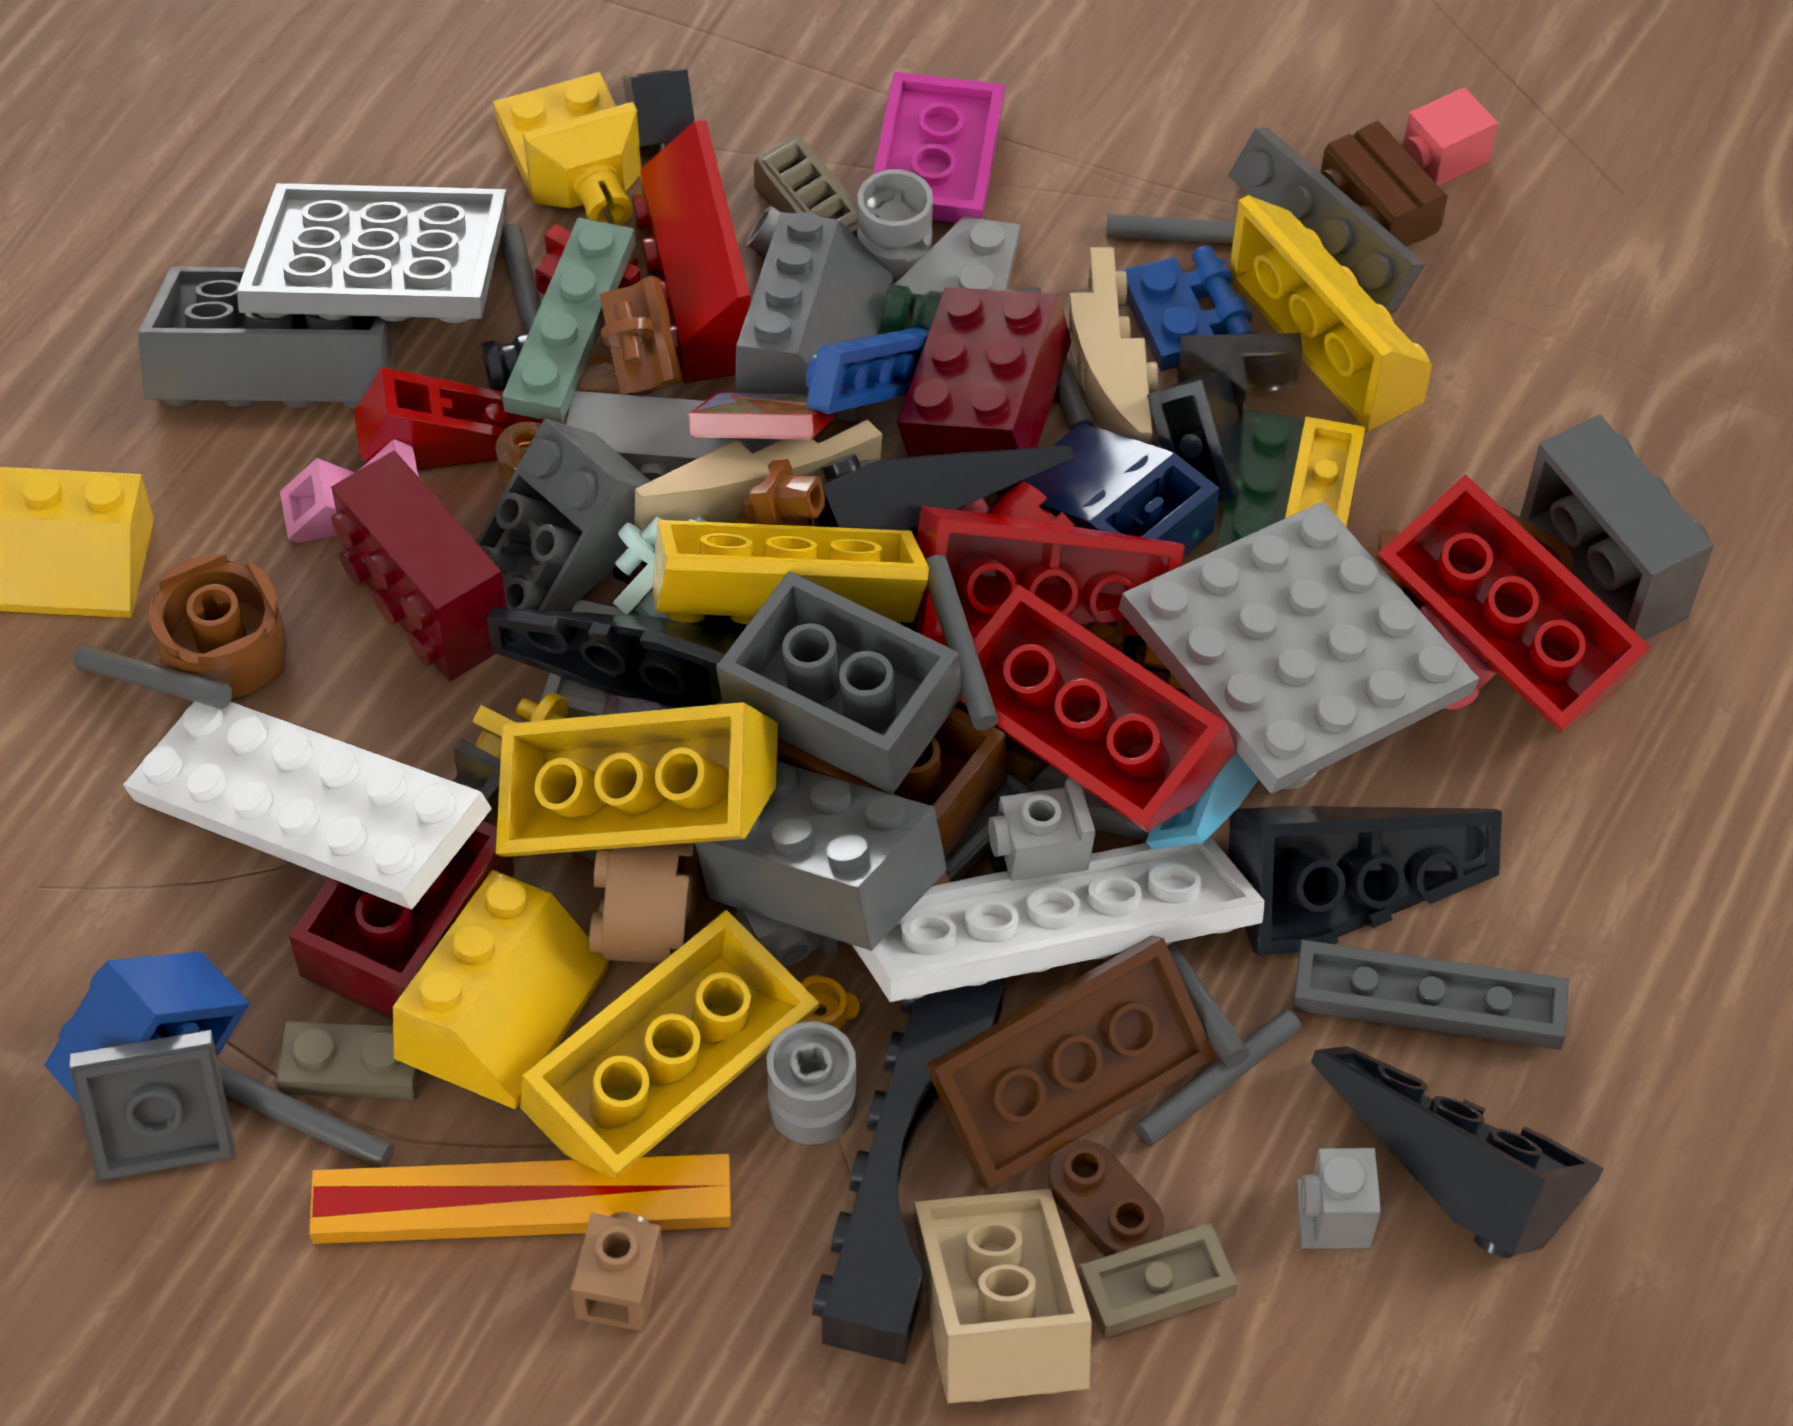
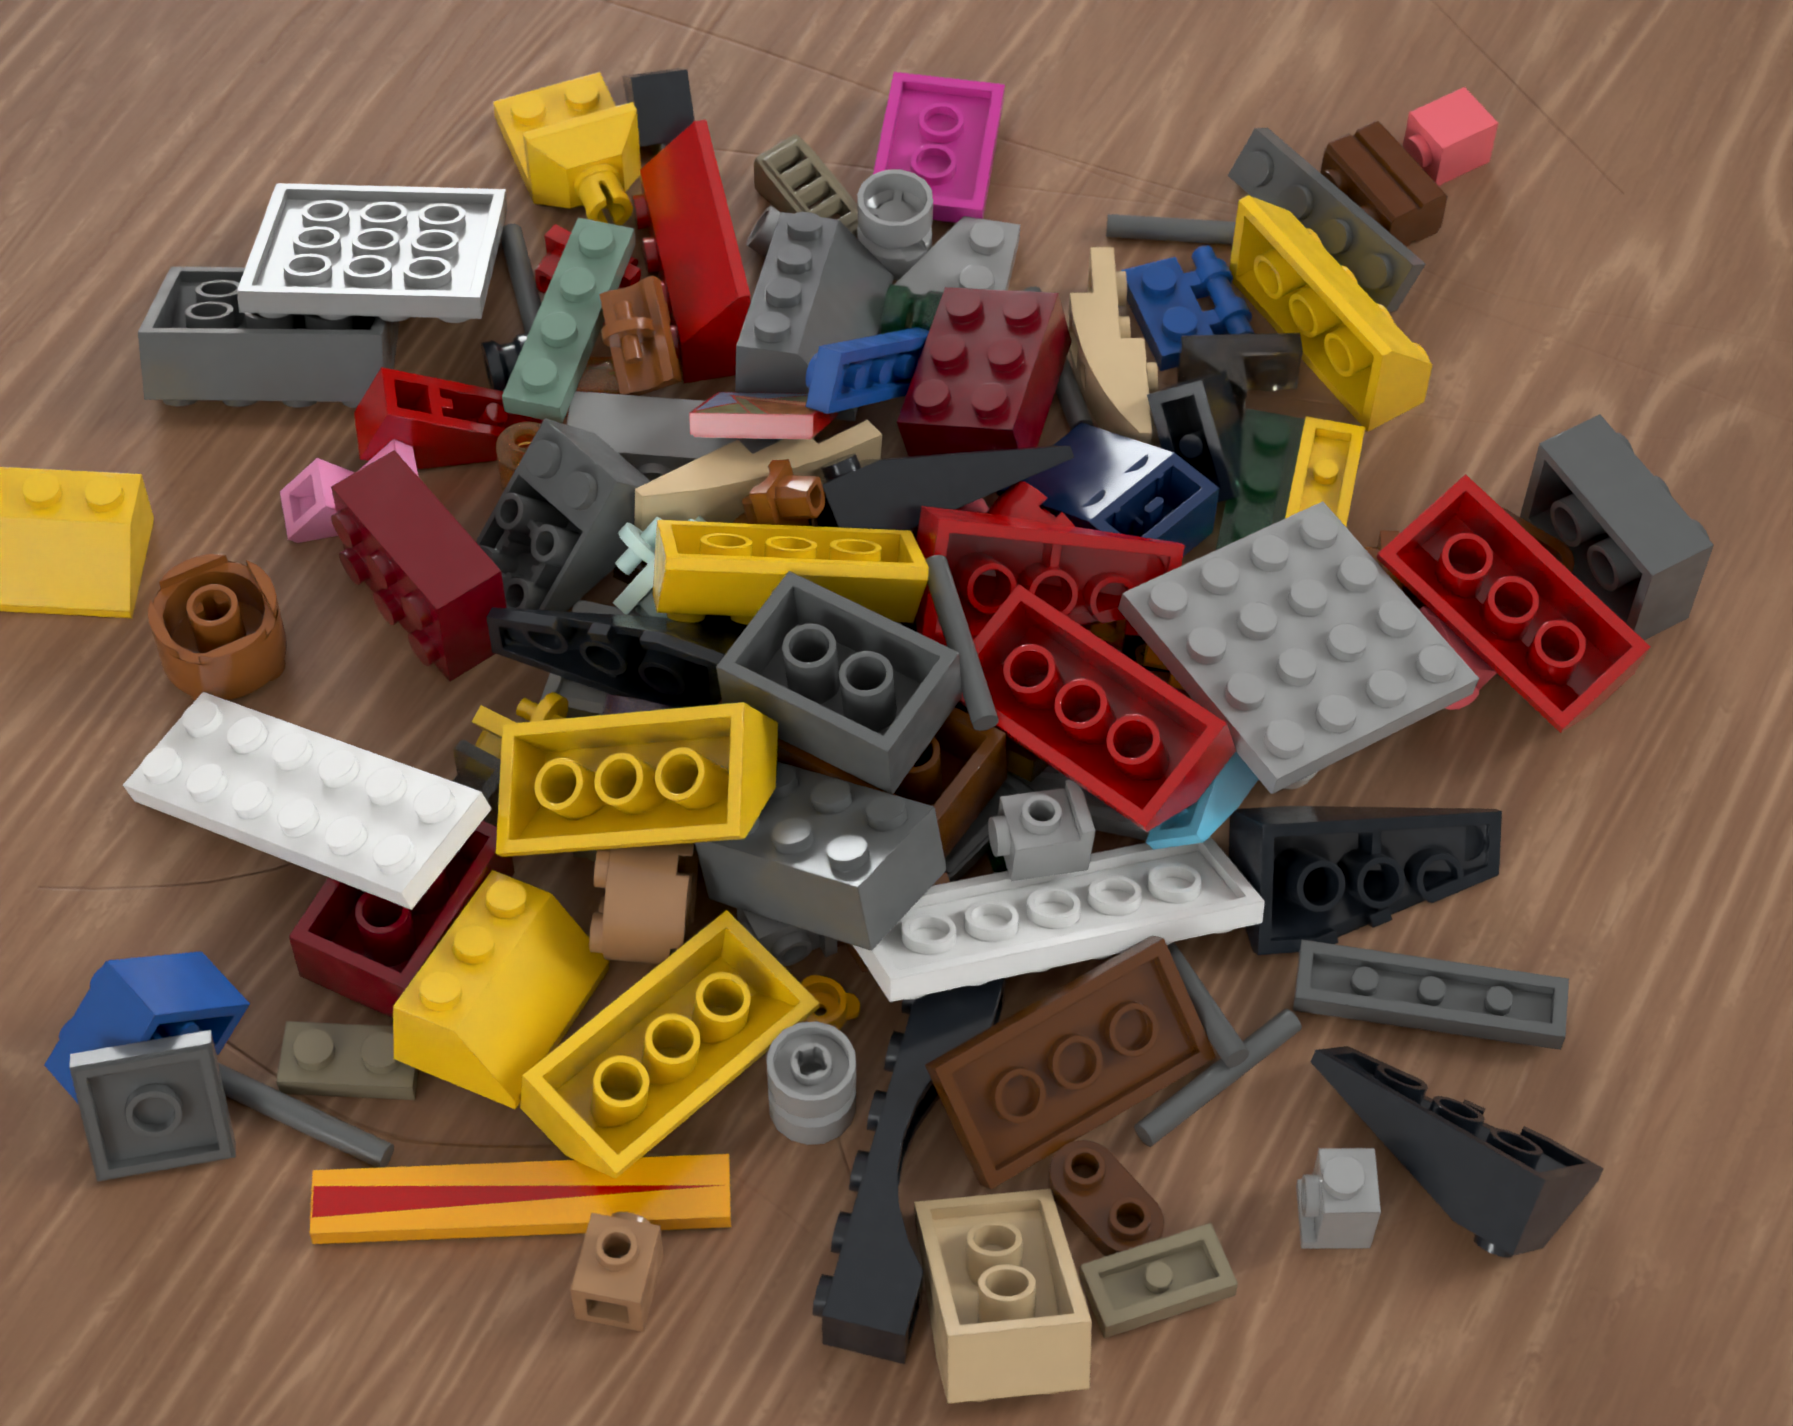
(153, 676): dark grey bar -> none

